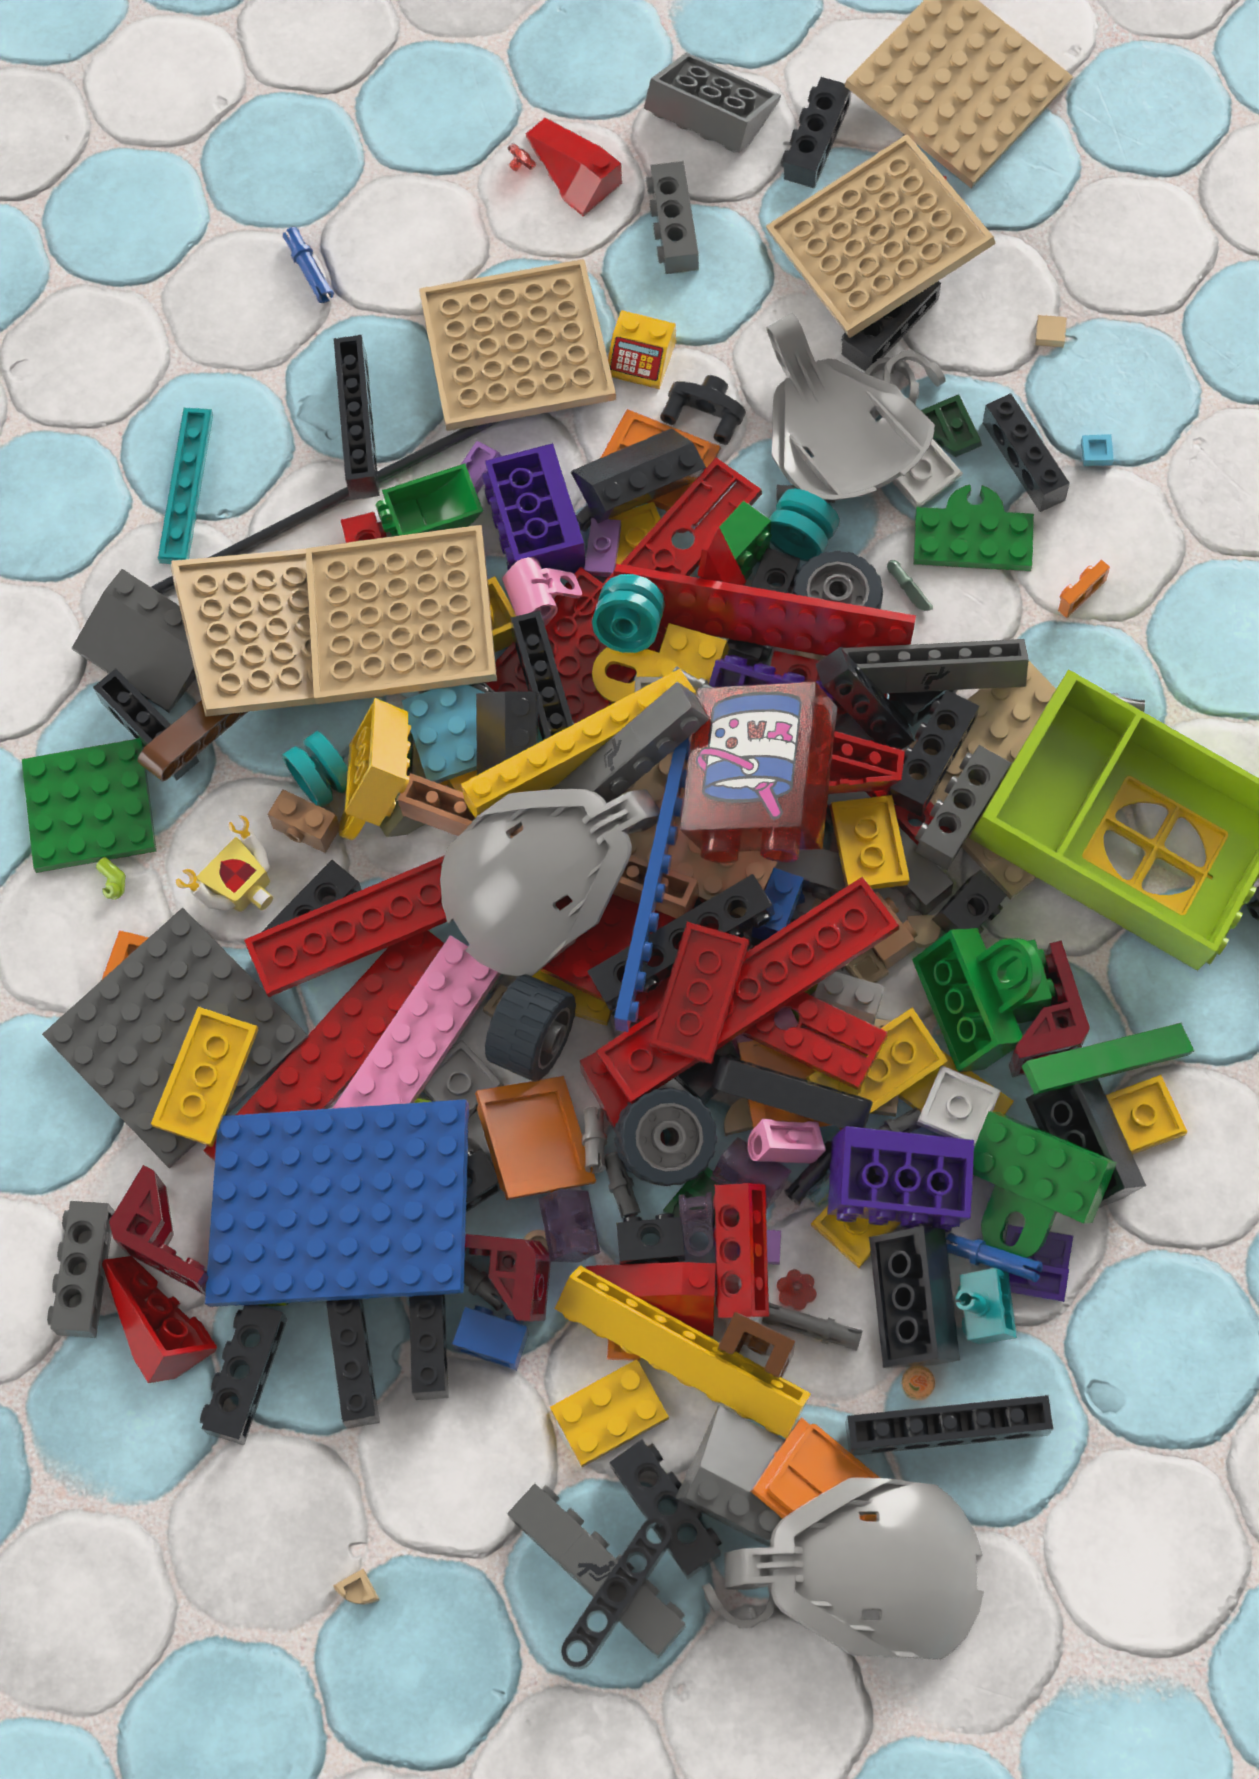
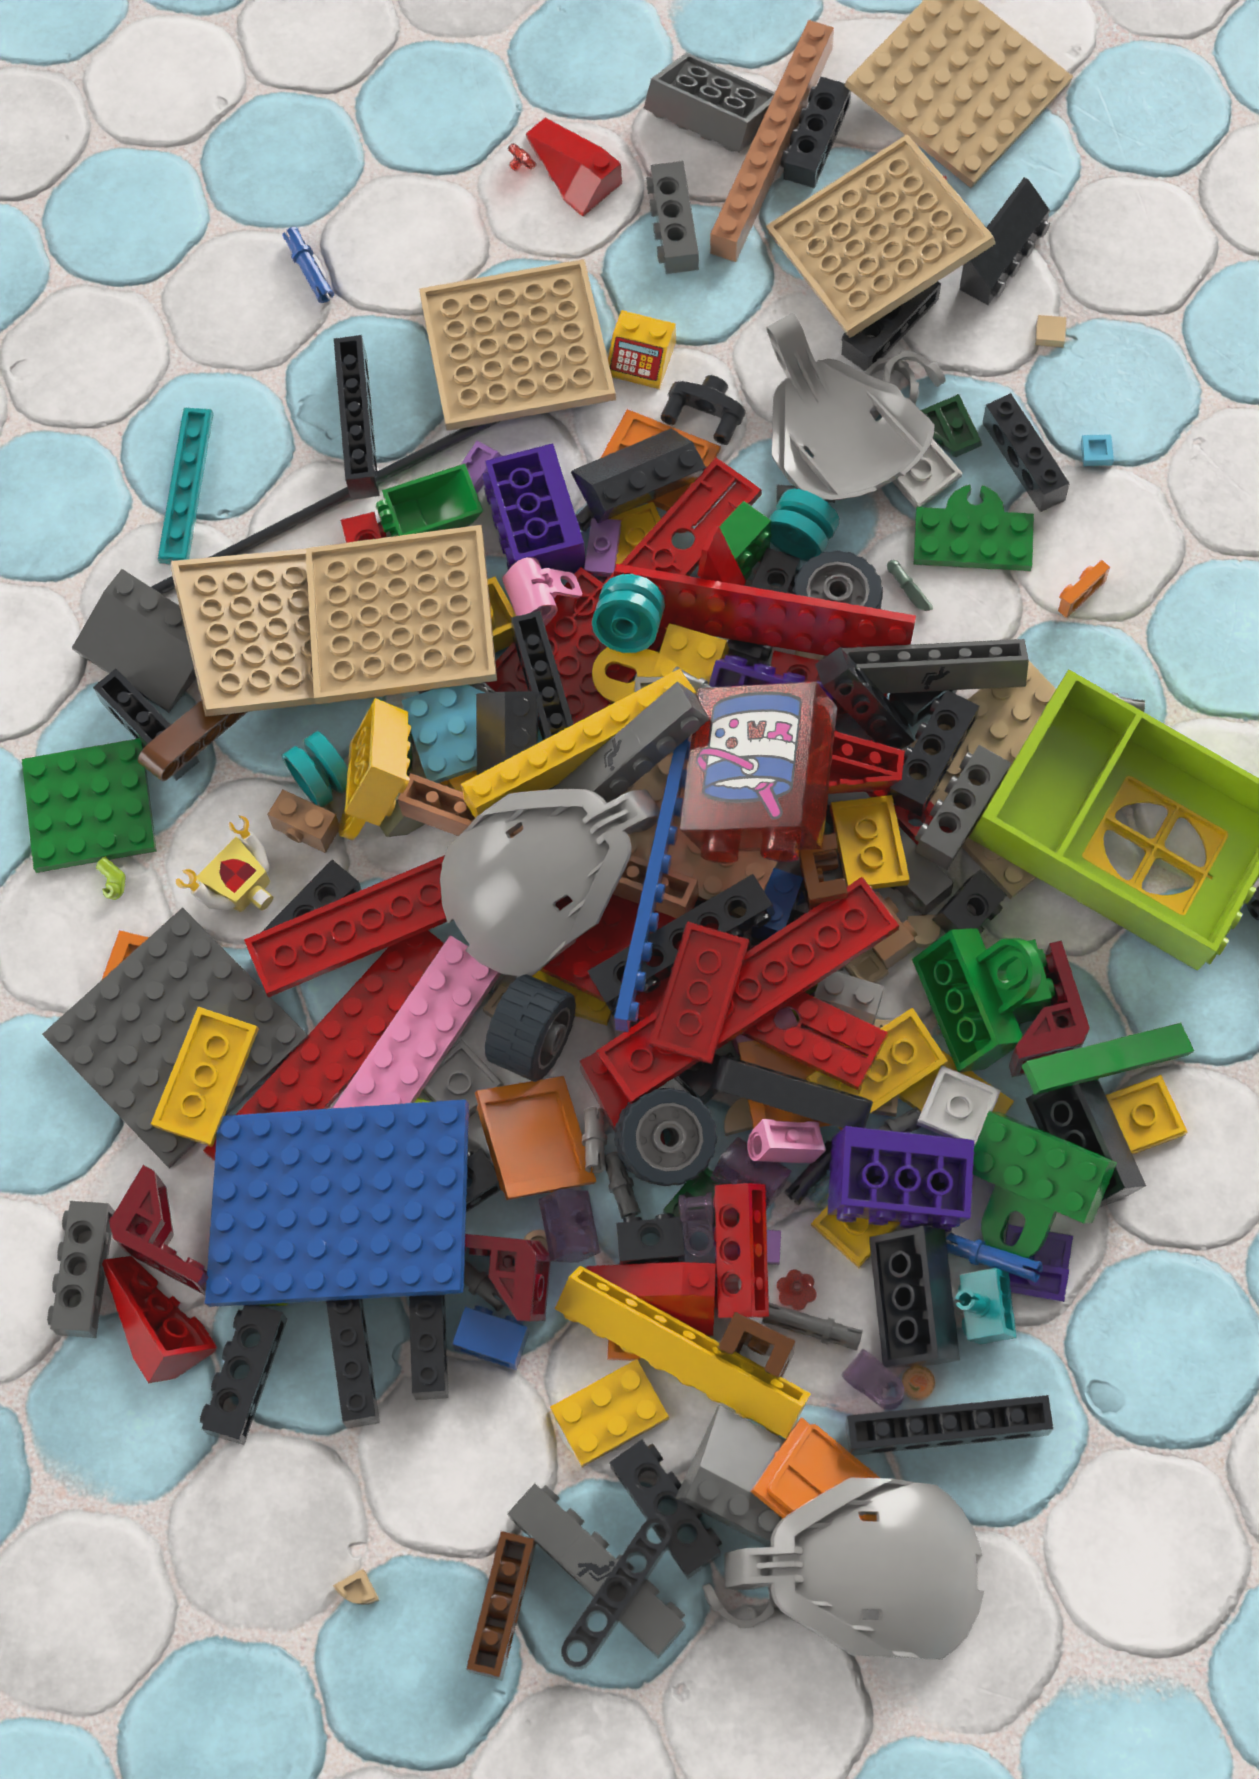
(501, 1605): none -> reddish brown brick
(771, 141): none -> nougat brick
(813, 865): none -> reddish brown panel
(870, 1376): none -> clear purple piece
(1015, 232): none -> black slope

